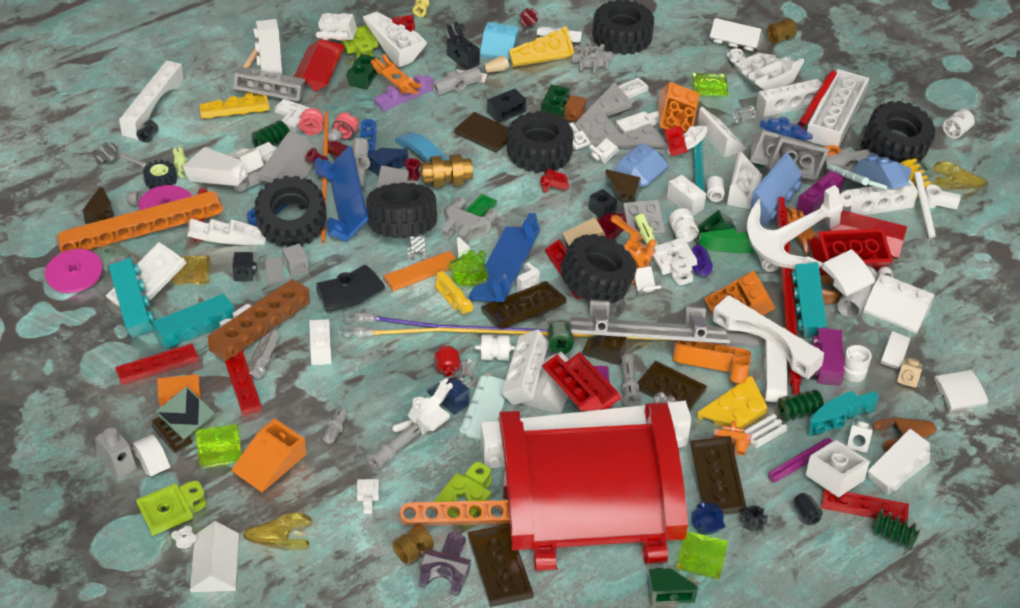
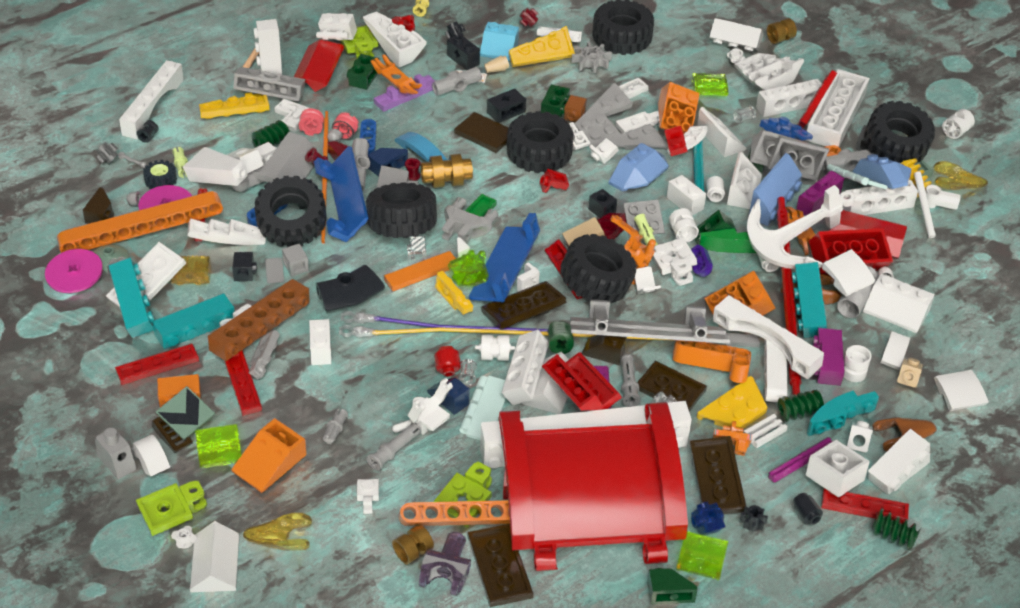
(623, 185): dark brown slope -> none

